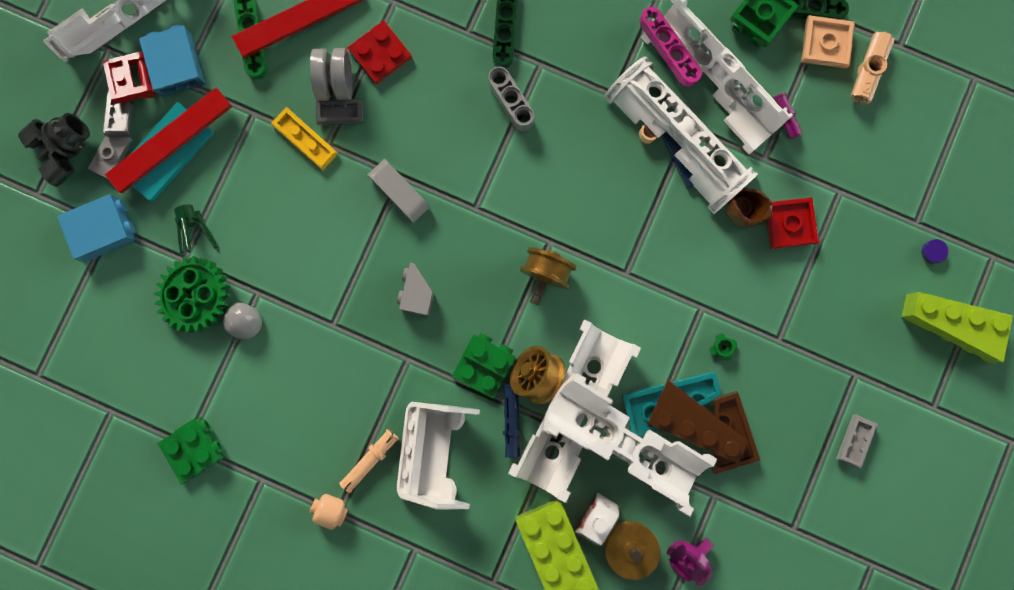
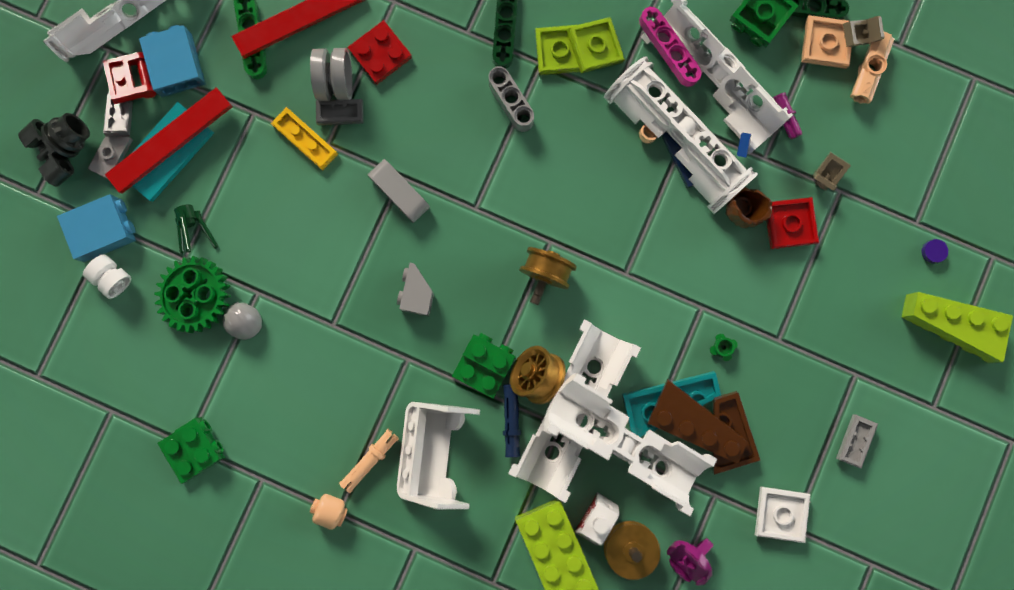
(103, 273): none -> white wheel
(555, 51): none -> lime tile
(595, 45): none -> lime tile
(744, 144): none -> blue tile
(782, 514): none -> white plate
(830, 172): none -> dark tan bracket
(863, 31): none -> dark tan bracket

